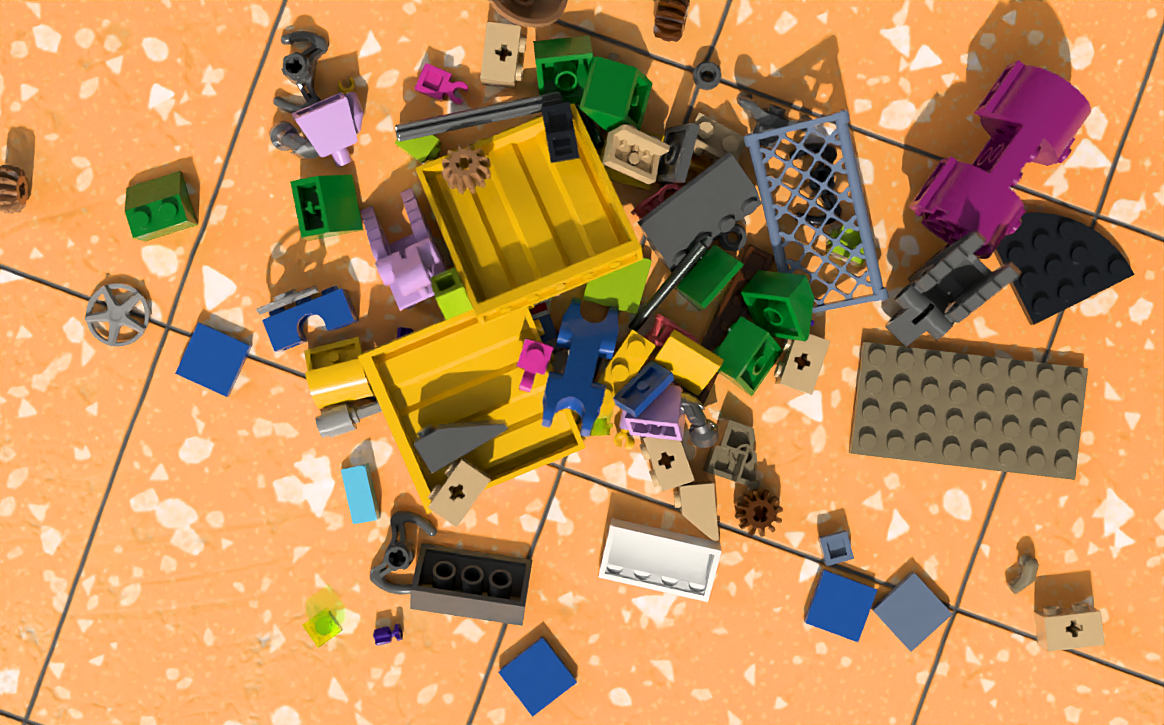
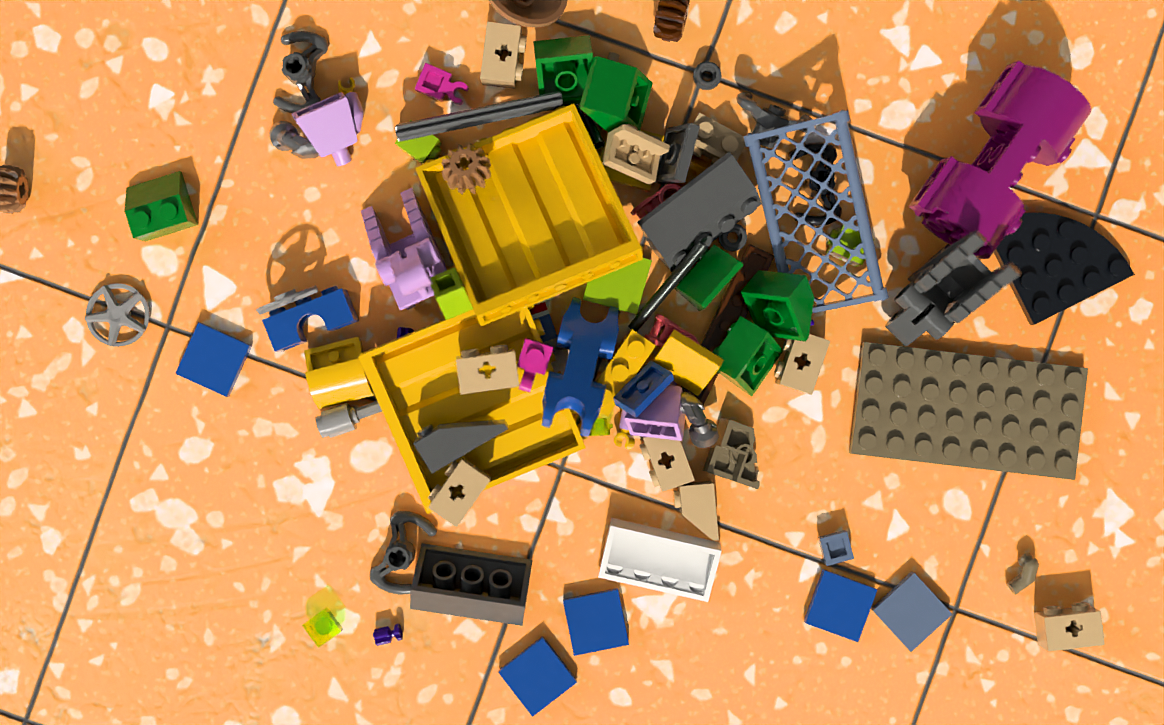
(326, 206): green slope -> none
(360, 494): medium azure slope -> none
(475, 380): none -> tan brick
(560, 132): black slope -> none
(595, 622): none -> blue tile
(768, 512): reddish brown gear -> none

